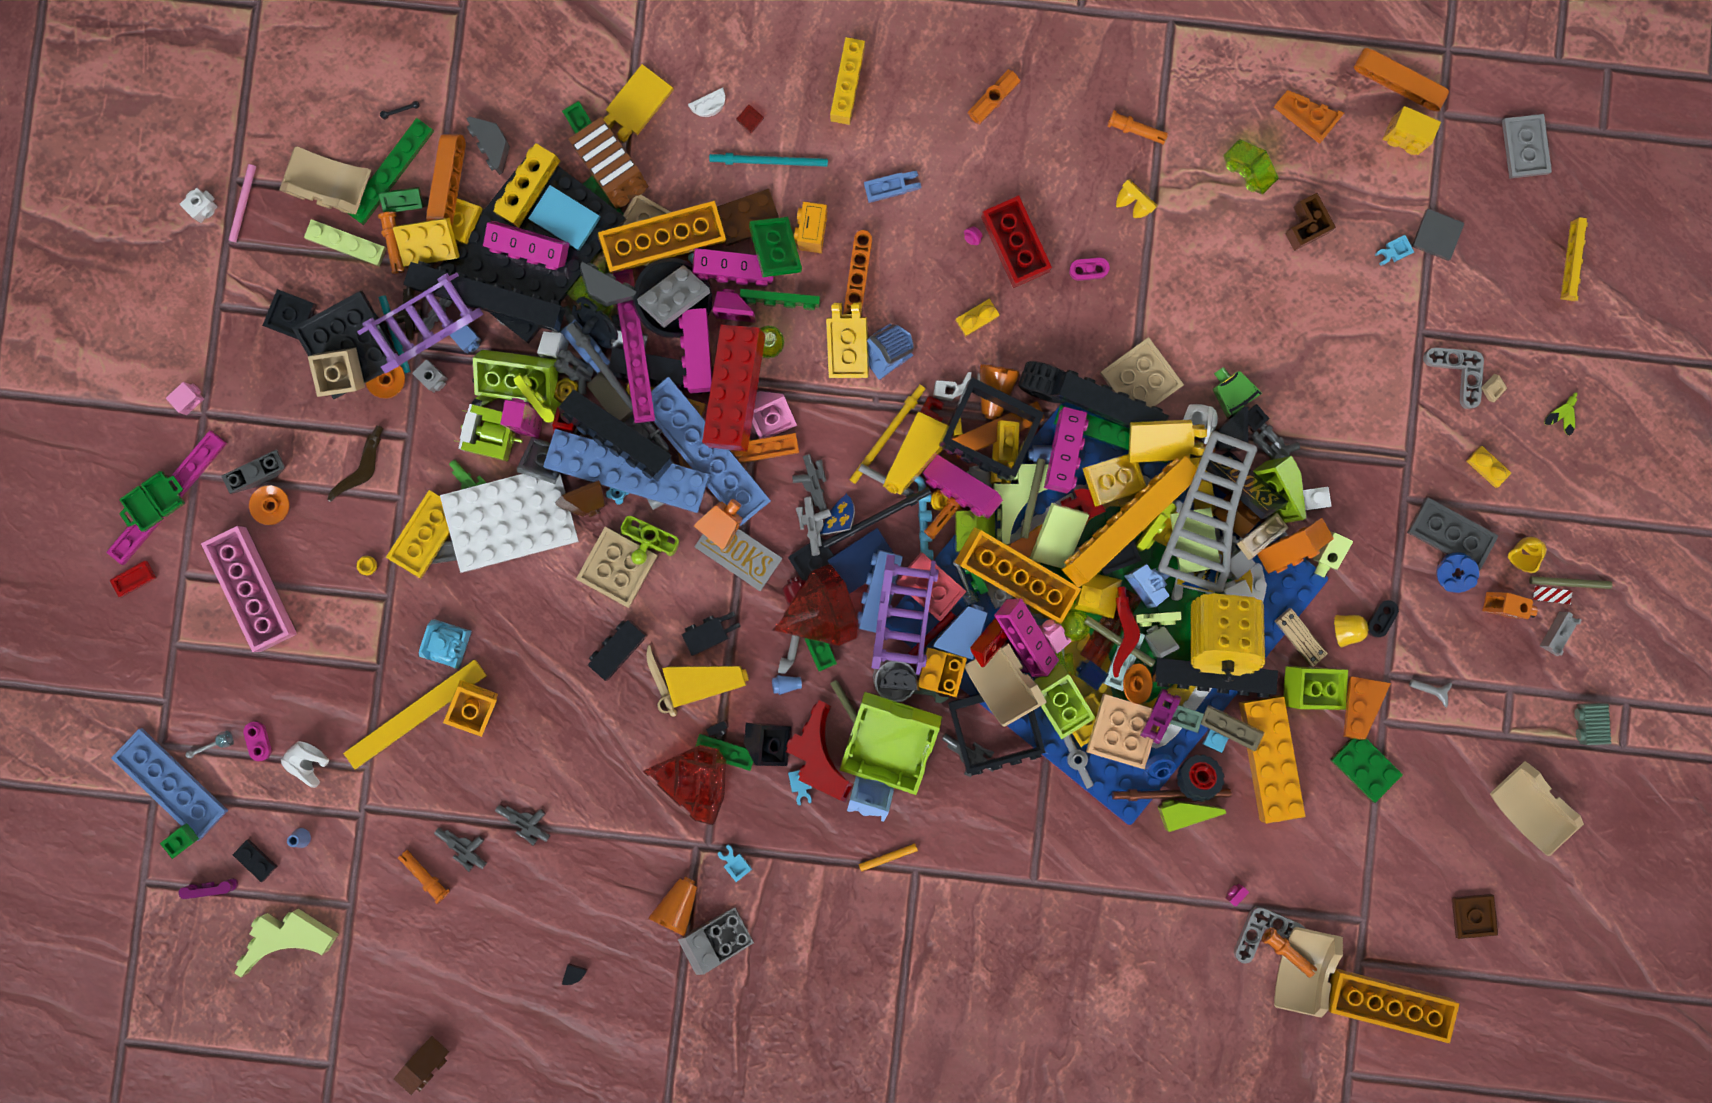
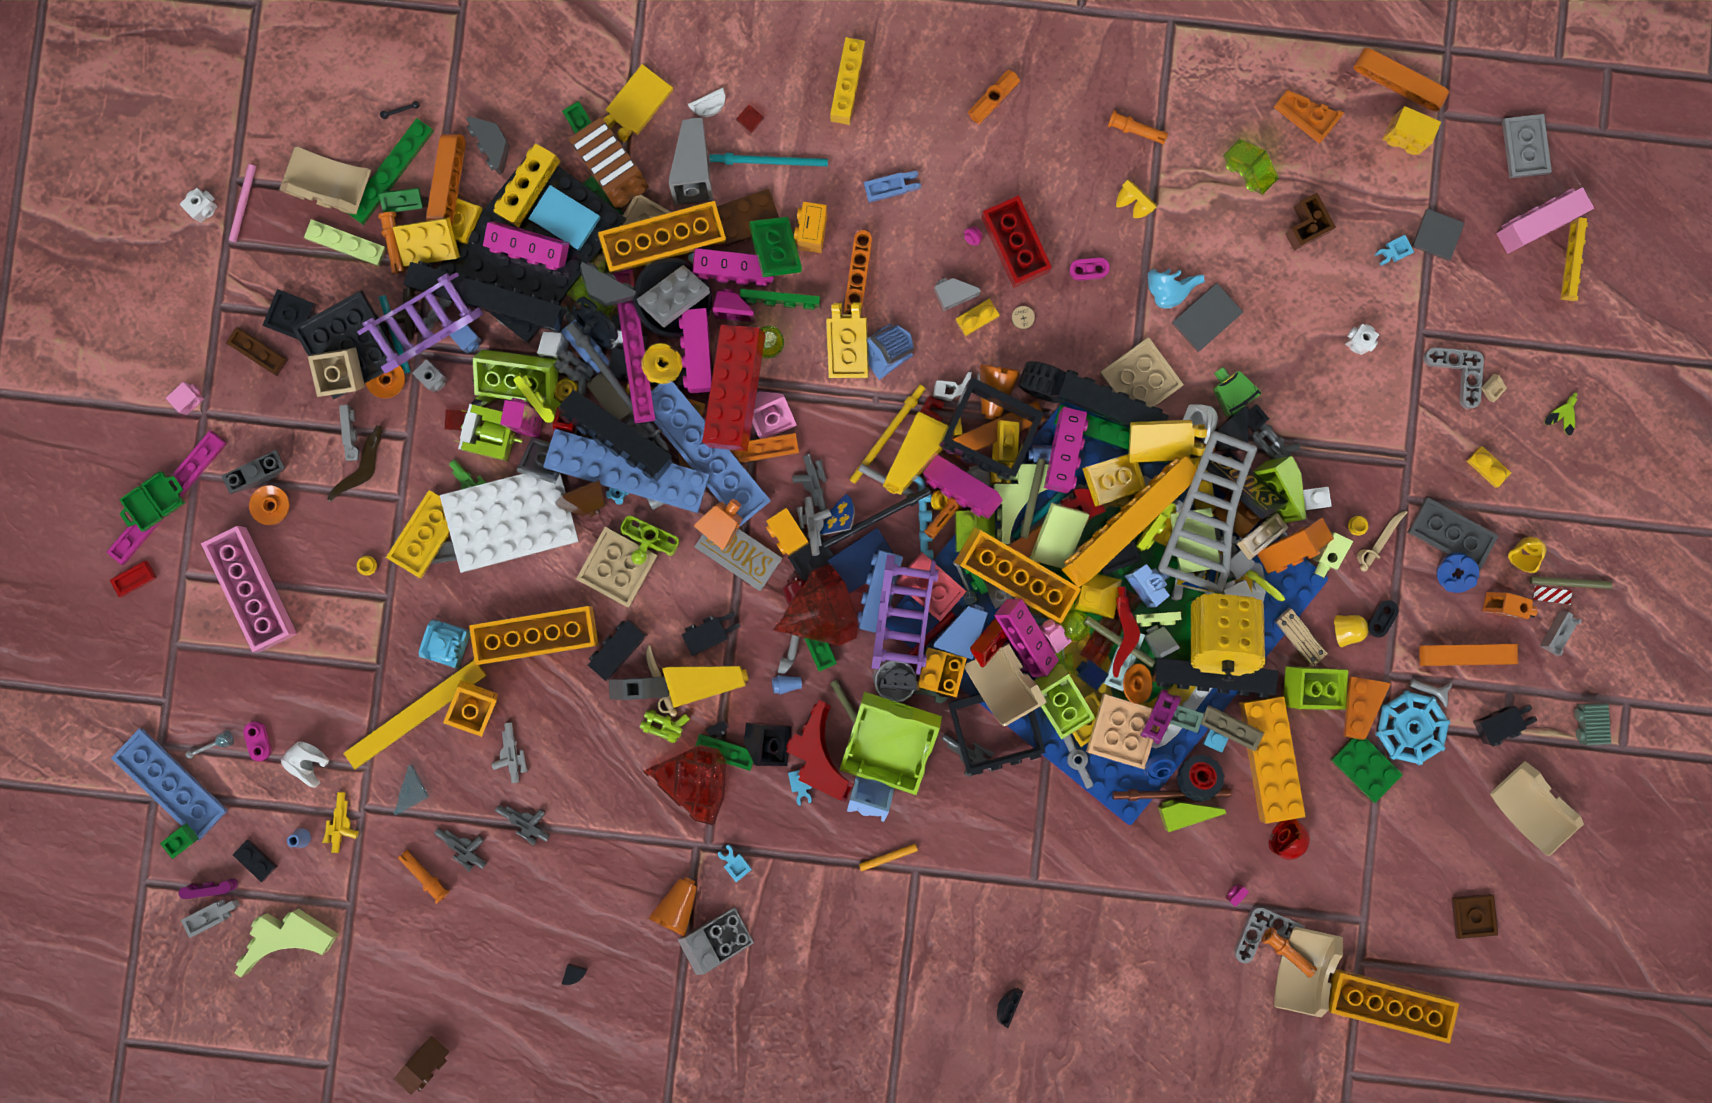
(208, 917): none -> light grey hinge
(256, 351): none -> reddish brown tile
(340, 826): none -> yellow piece
(349, 434): none -> light grey hinge
(411, 791): none -> clear light blue tile
(454, 419): none -> clear red tile
(509, 755): none -> light grey piece
(533, 635): none -> light orange brick
(638, 688): none -> dark grey slope
(656, 373): none -> yellow plate
(670, 729): none -> lime piece
(690, 168): none -> light grey slope
(787, 532): none -> light orange brick
(954, 292): none -> light grey slope
(1008, 1006): none -> black plate
(1023, 317): none -> tan piece
(1041, 512): none -> teal bar
(1169, 291): none -> medium azure piece
(1207, 317): none -> dark grey tile
(1253, 575): none -> neon yellow piece
(1290, 840): none -> red cylinder
(1356, 341): none -> white brick
(1358, 525): none -> yellow plate
(1379, 544): none -> tan sword
(1408, 738): none -> medium azure plate
(1468, 654): none -> orange beam
(1503, 724): none -> black hinge
(1544, 219): none -> bright pink brick

